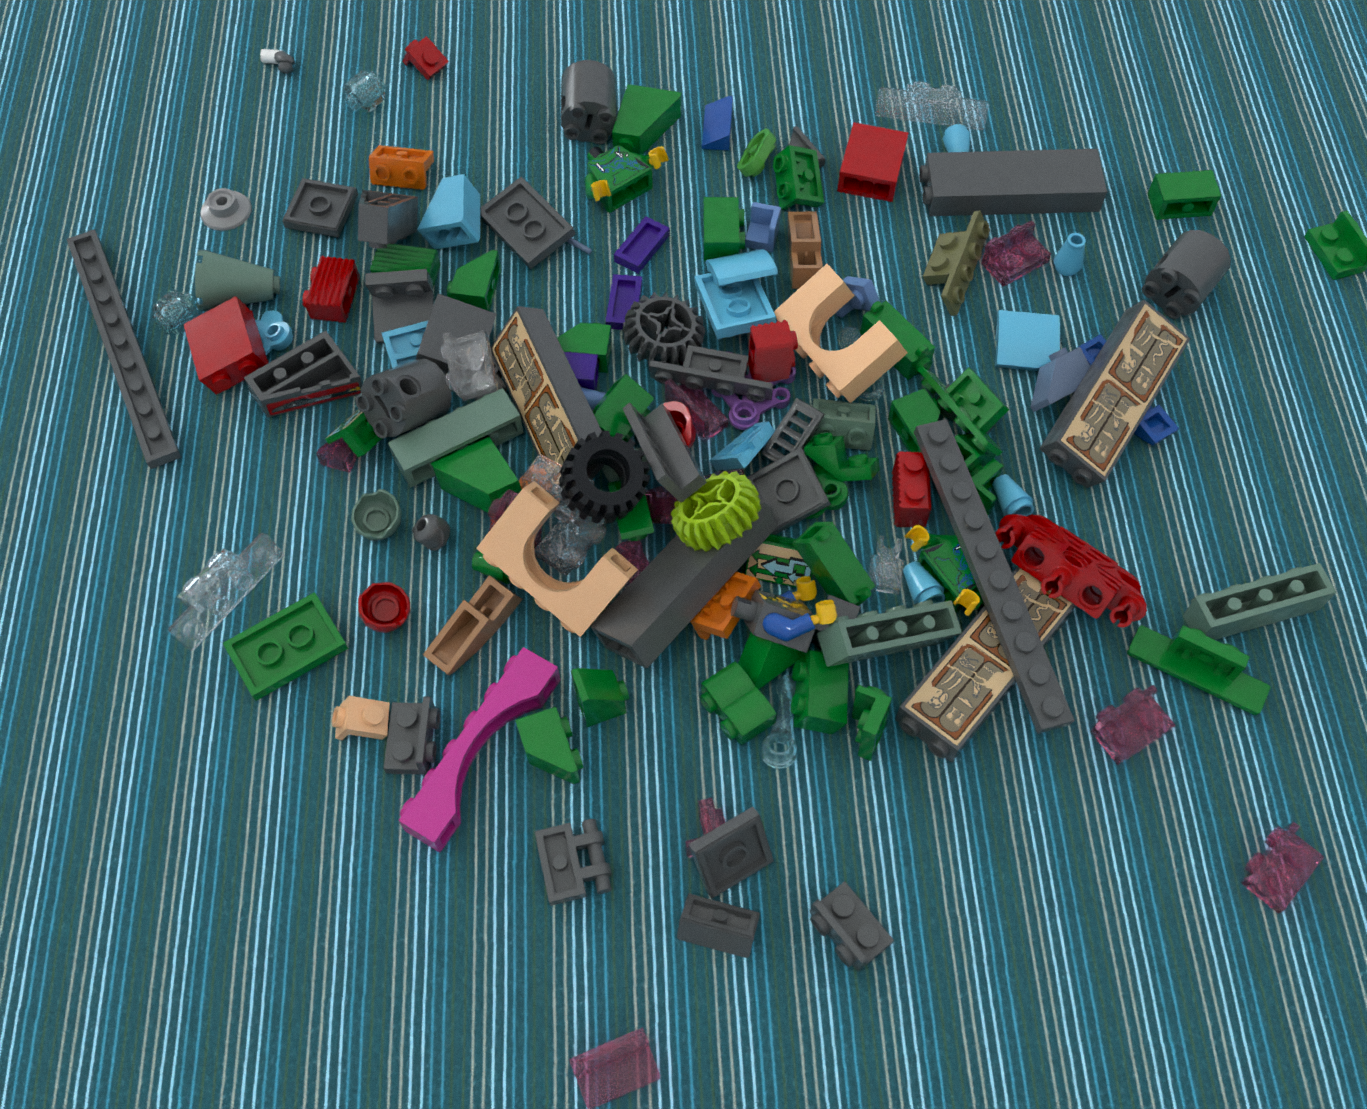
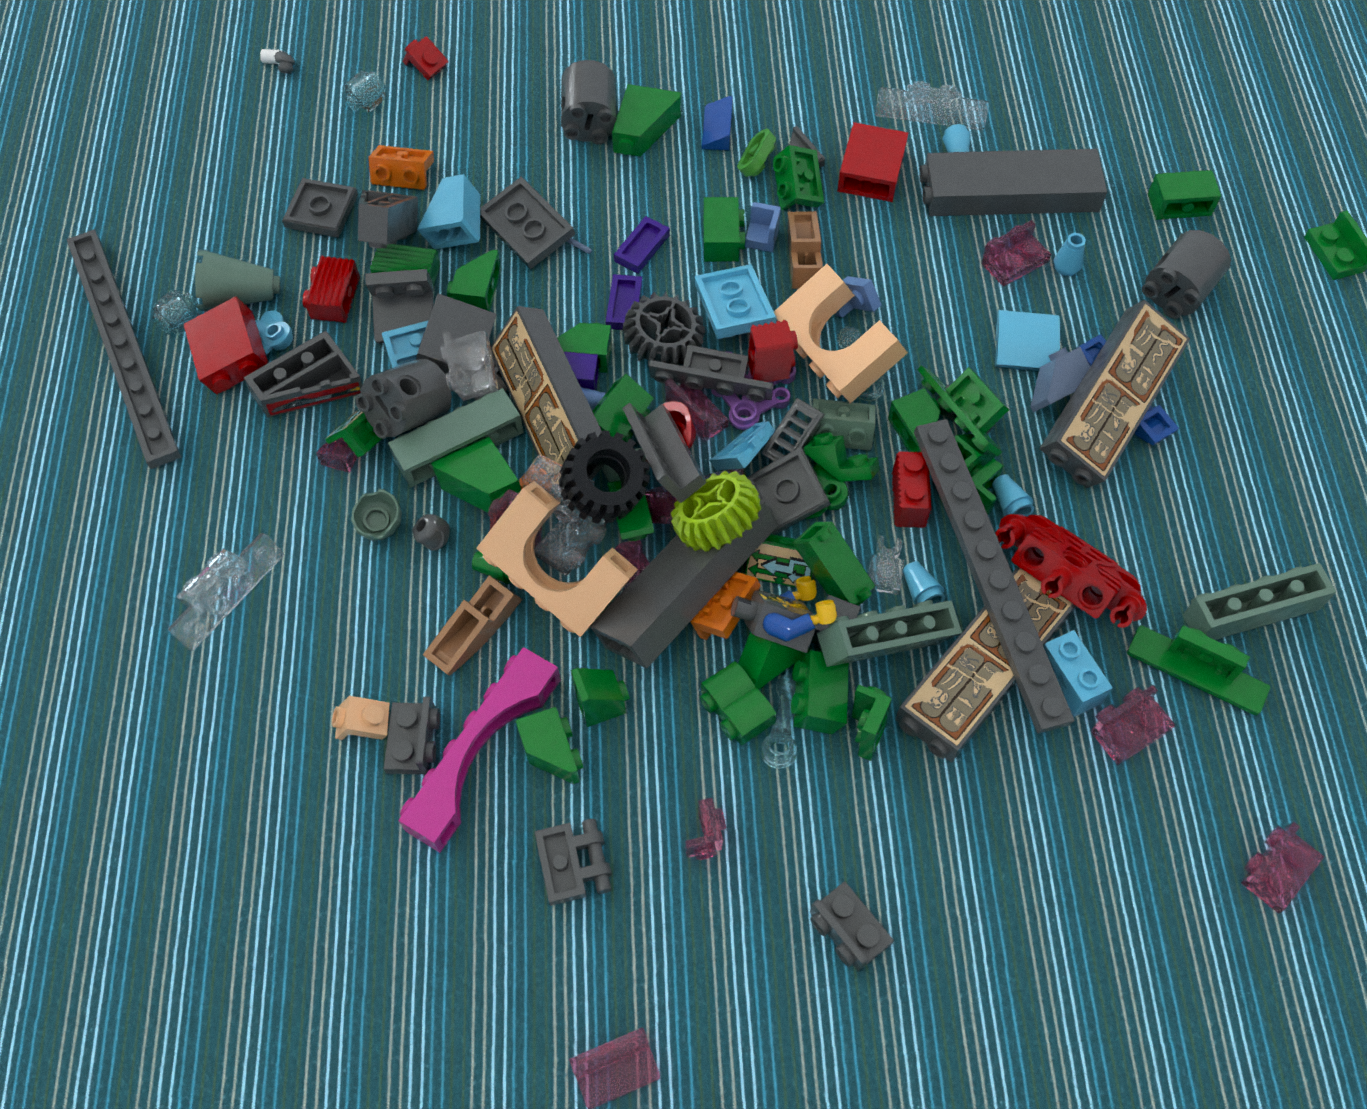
(225, 209): light grey piece -> none
(285, 646): green plate -> none
(383, 607): red hair -> none
(620, 175): green torso -> none
(718, 925): dark grey slope -> none
(731, 852): dark grey plate -> none
(741, 267): medium azure slope -> none
(918, 347): green brick -> none
(948, 565): green torso -> none
(955, 261): olive bracket -> none
(1077, 673): none -> medium azure brick

